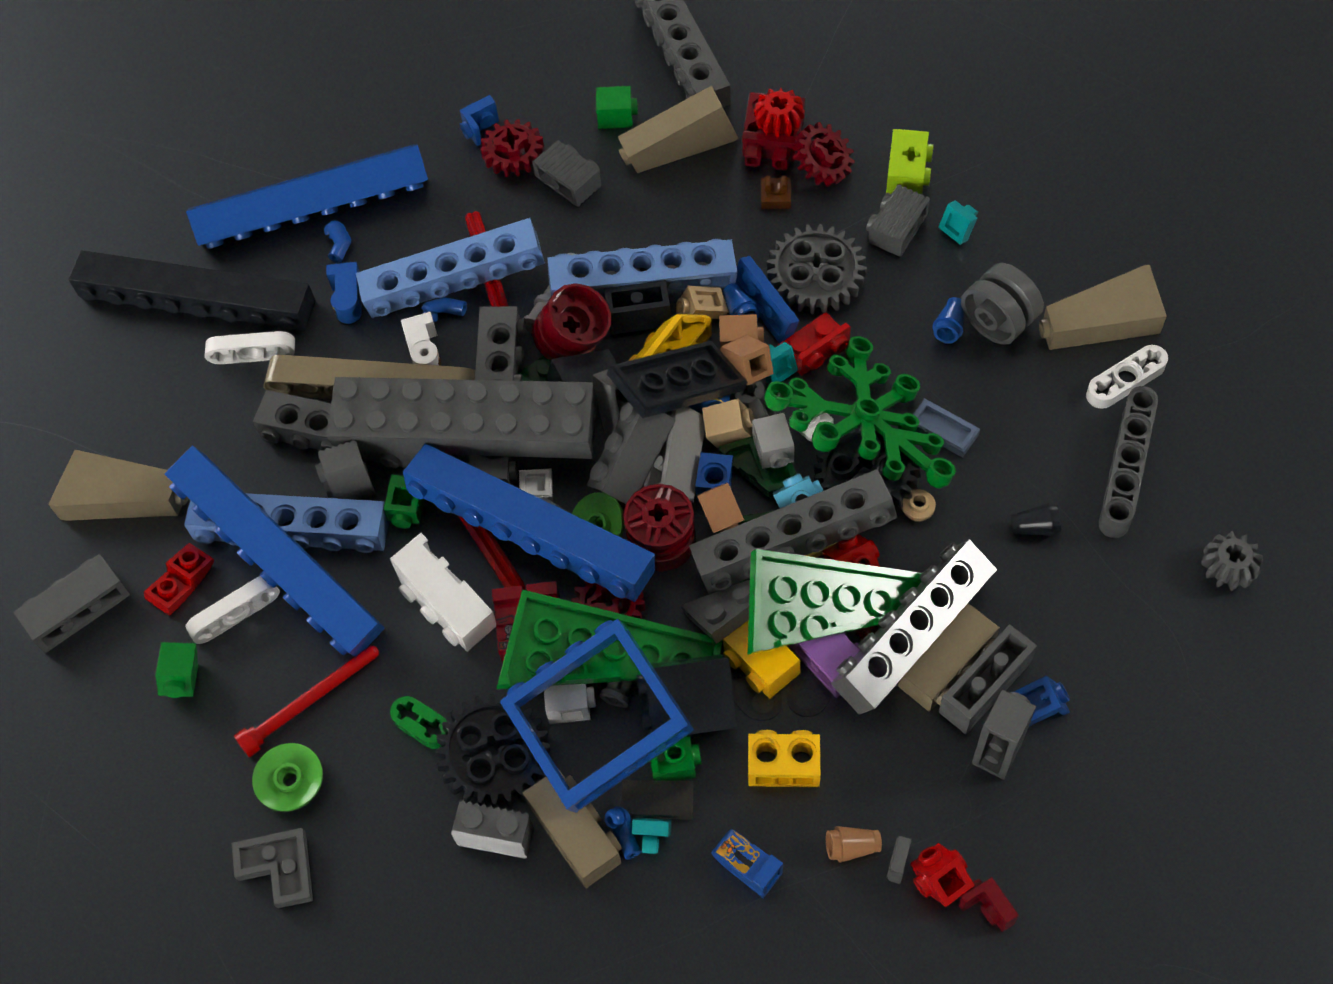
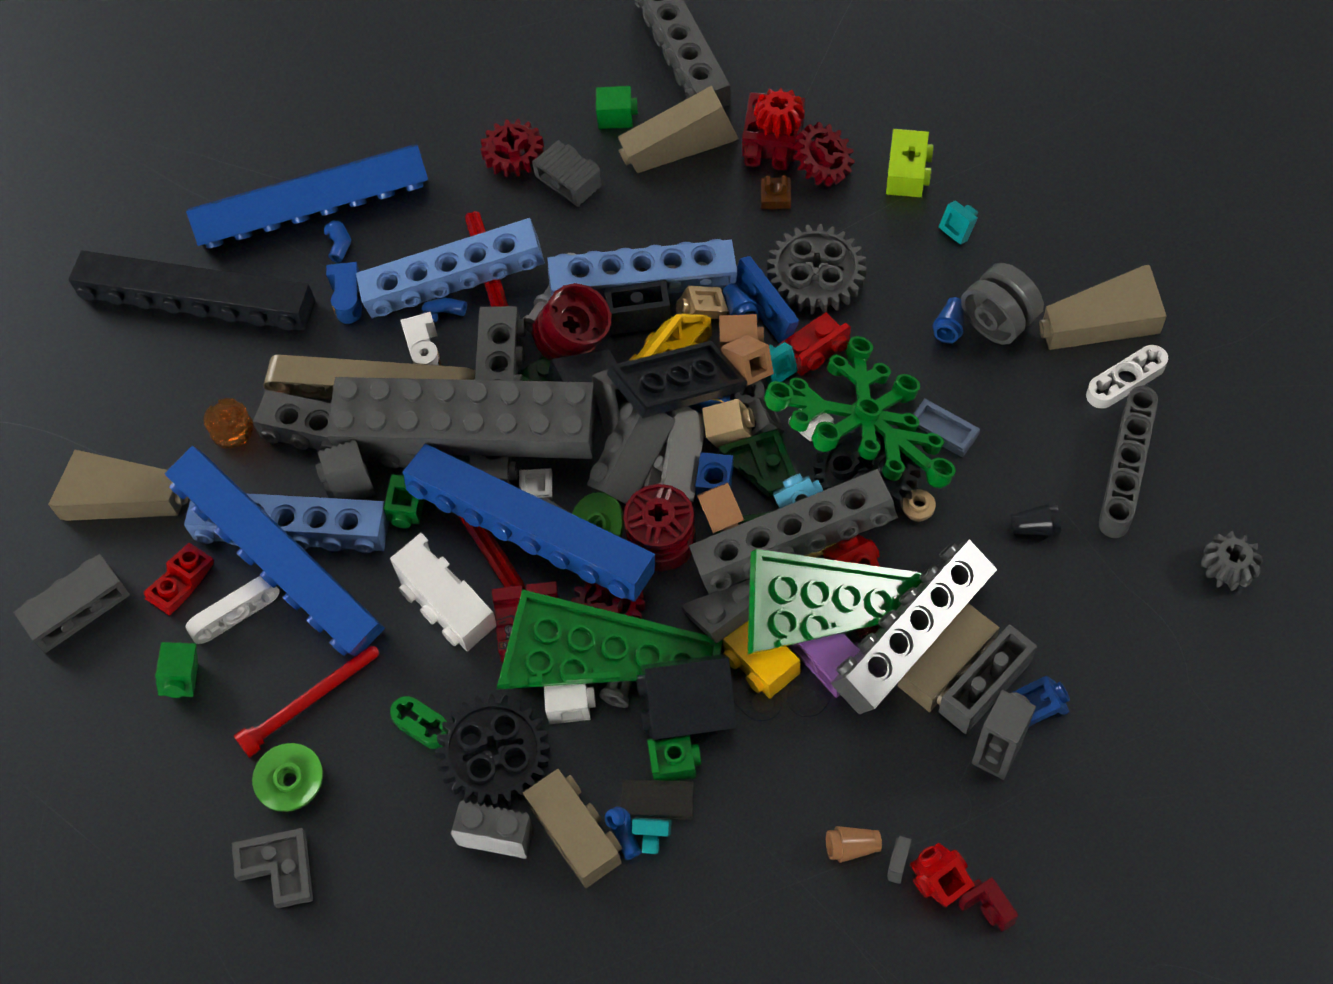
(228, 423): none -> clear orange wheel
(248, 347): white beam -> none
(478, 117): blue bracket -> none
(627, 762): blue window -> none
(748, 862): blue leg -> none
(773, 441): light grey brick -> none
(784, 769): yellow brick -> none
(898, 220): dark grey brick -> none

